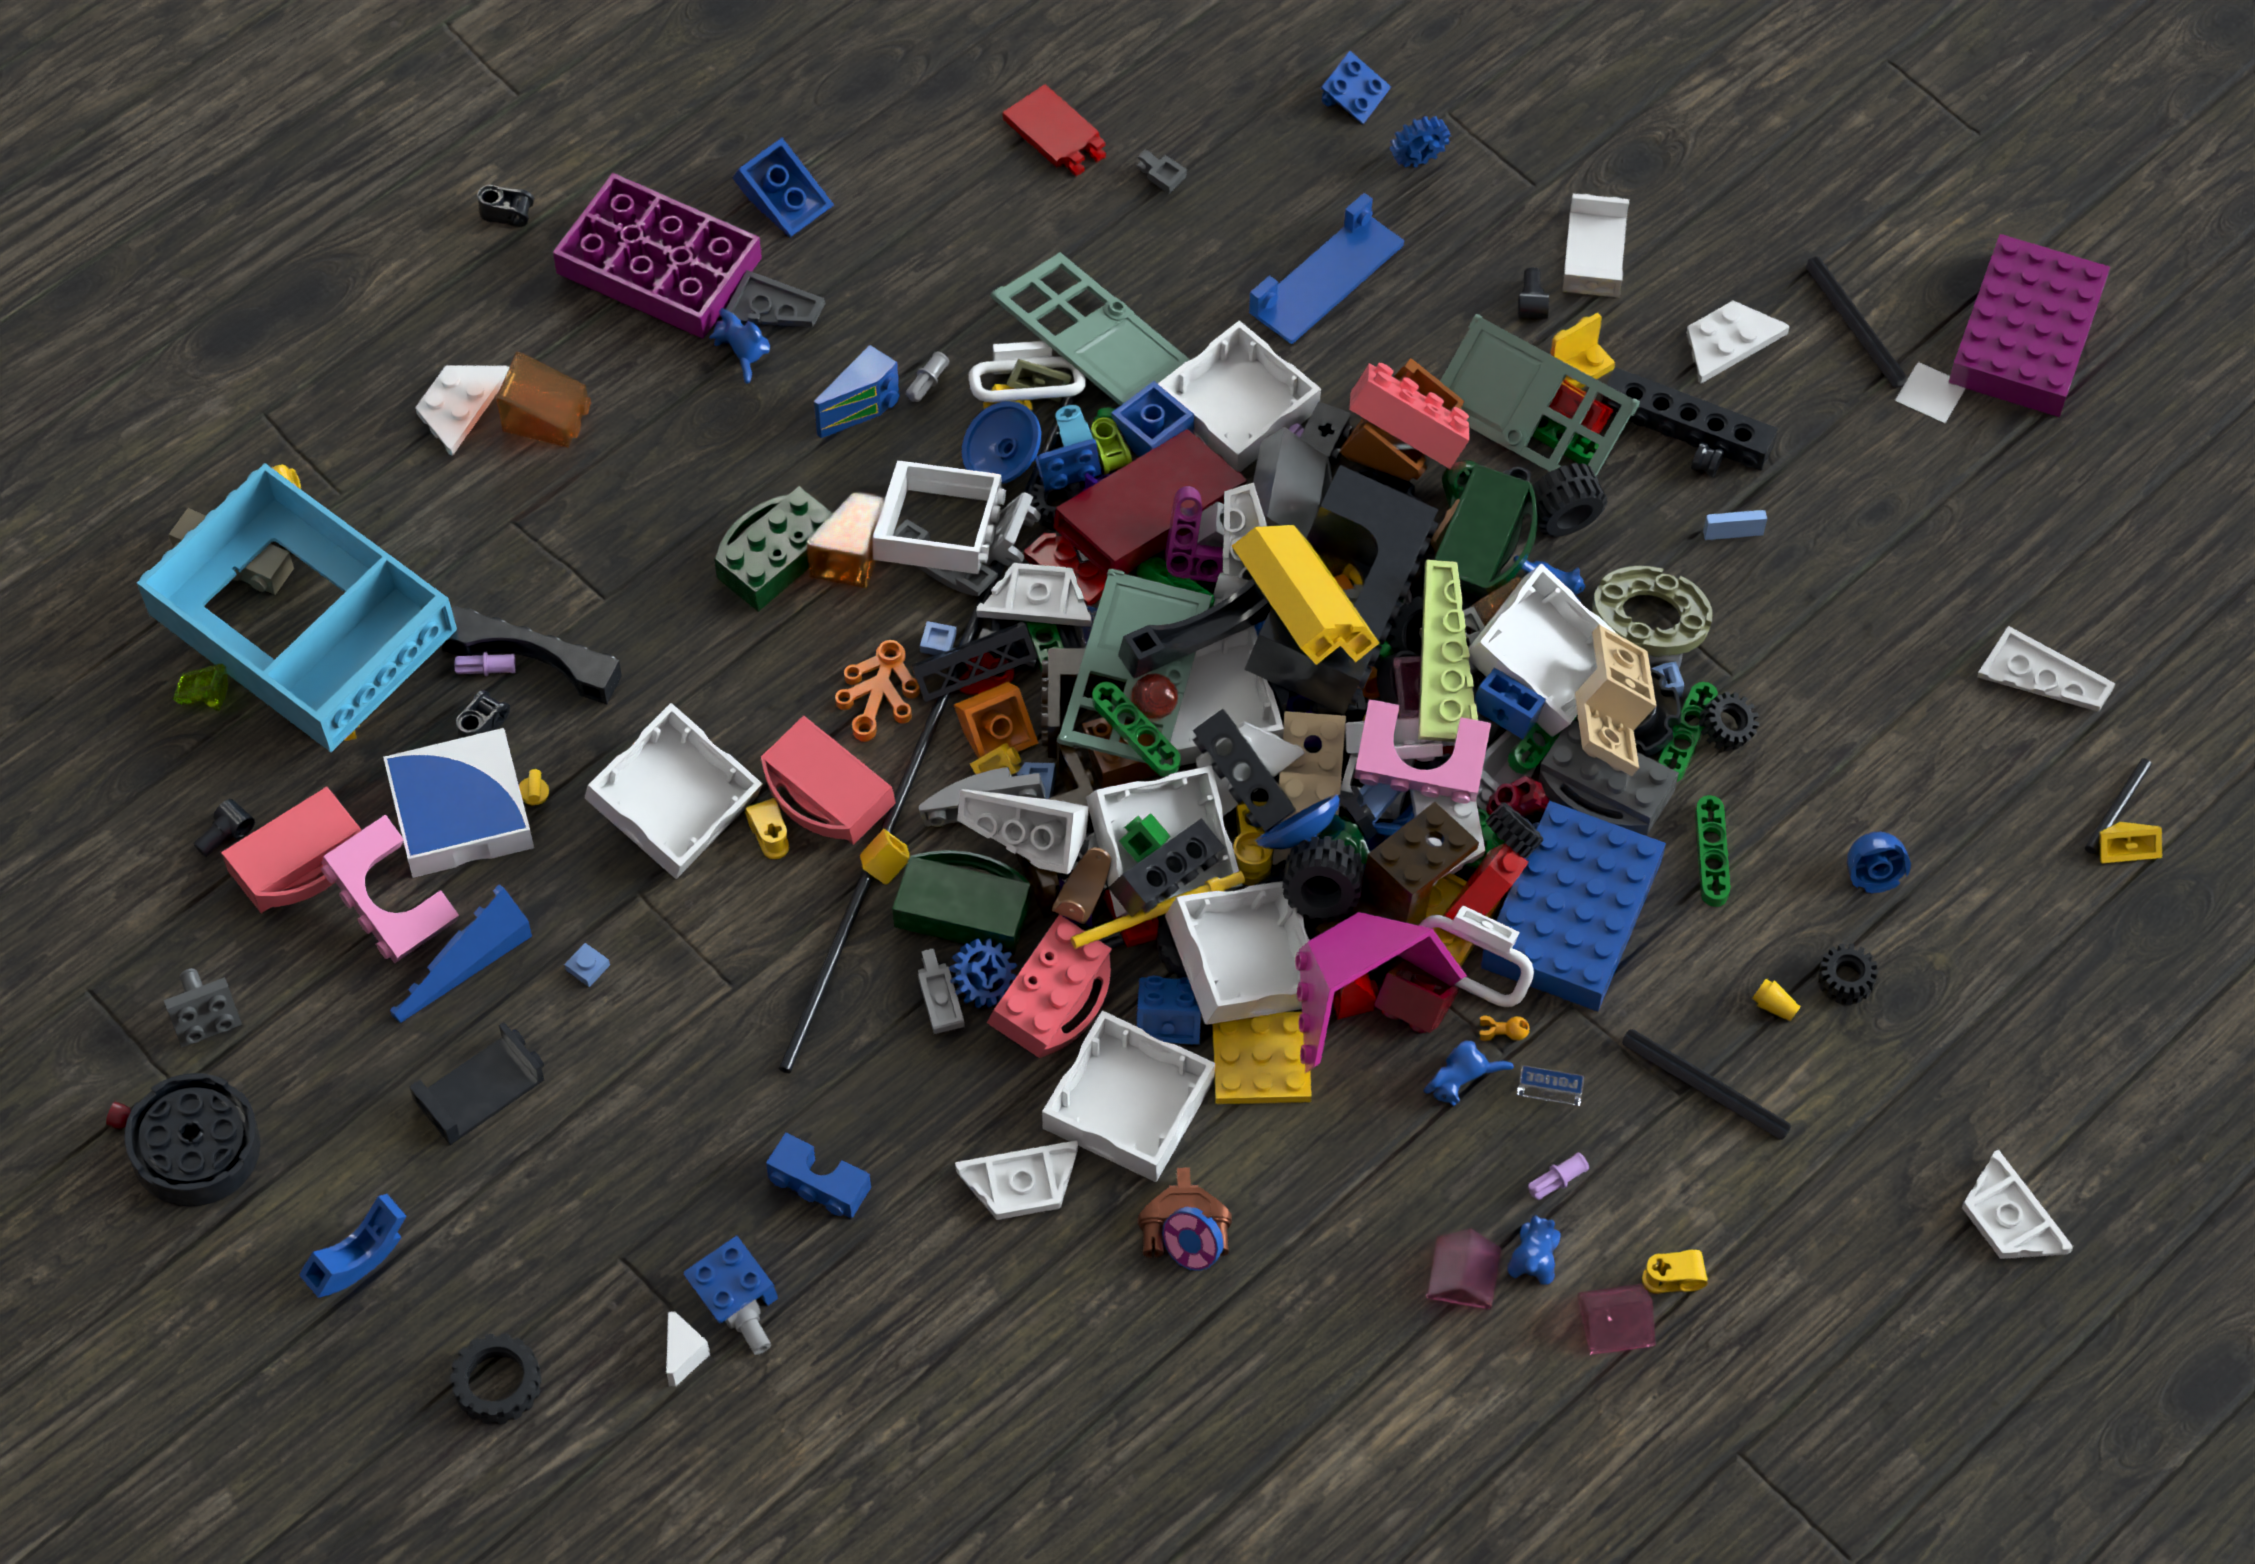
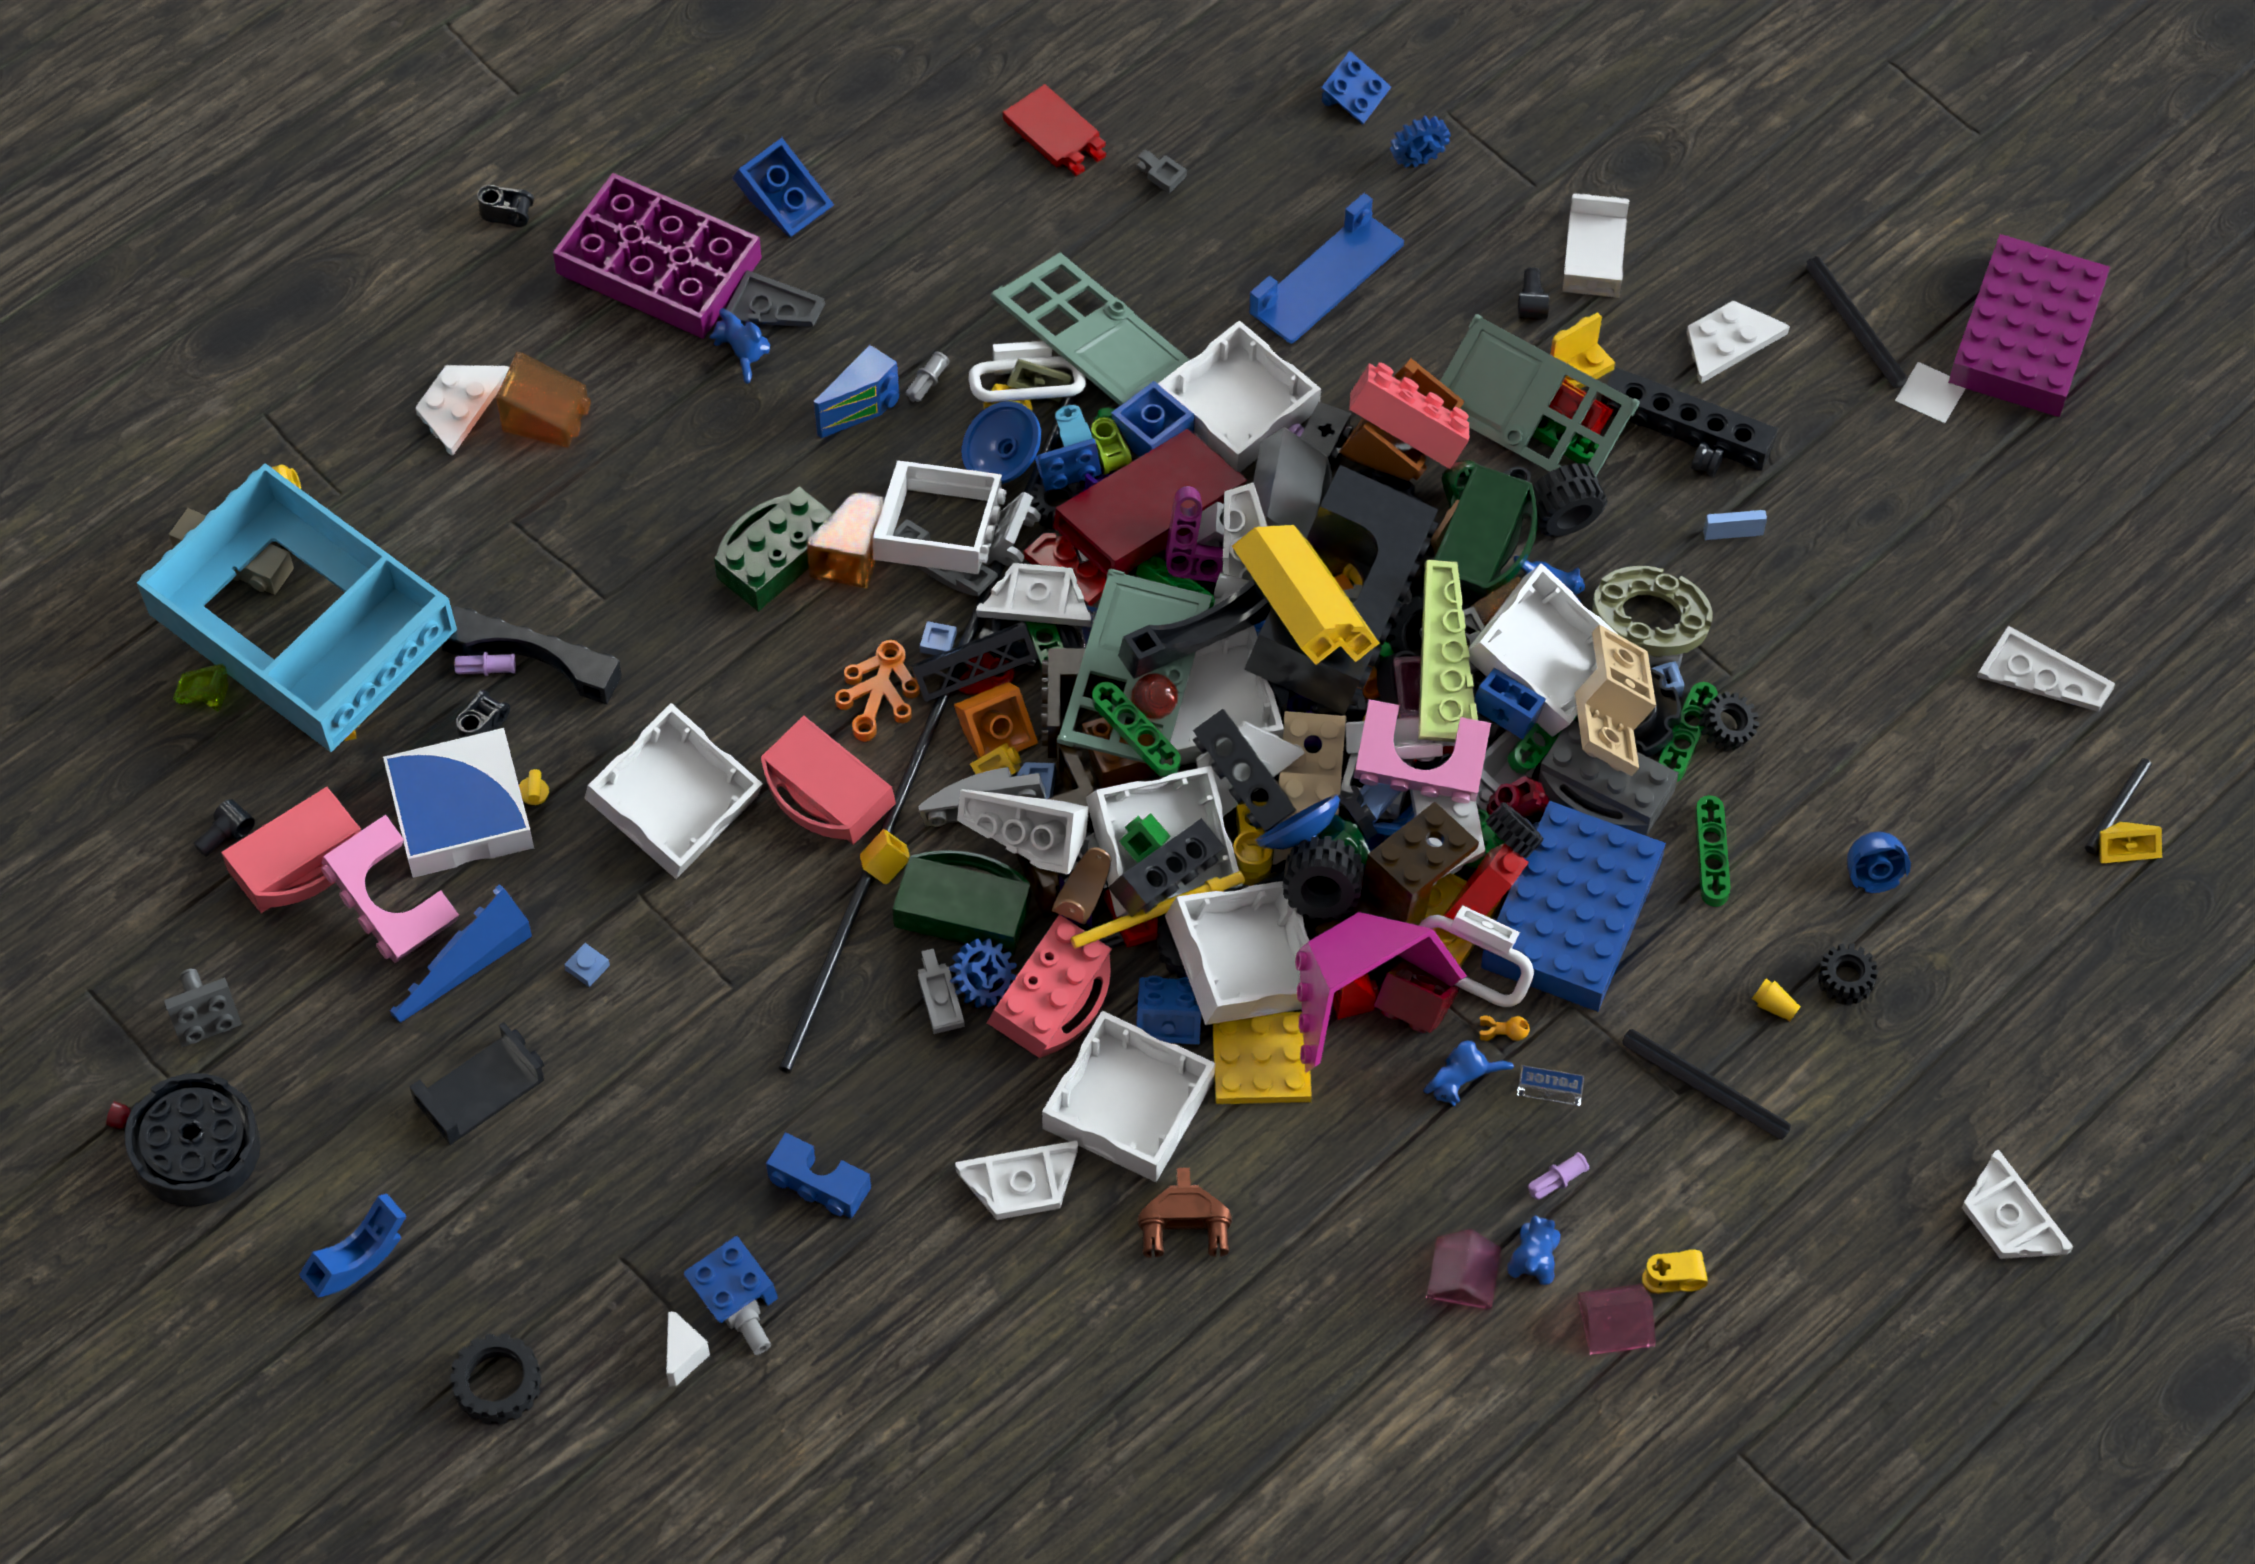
(768, 828): yellow piece -> none
(1192, 1239): tile -> none

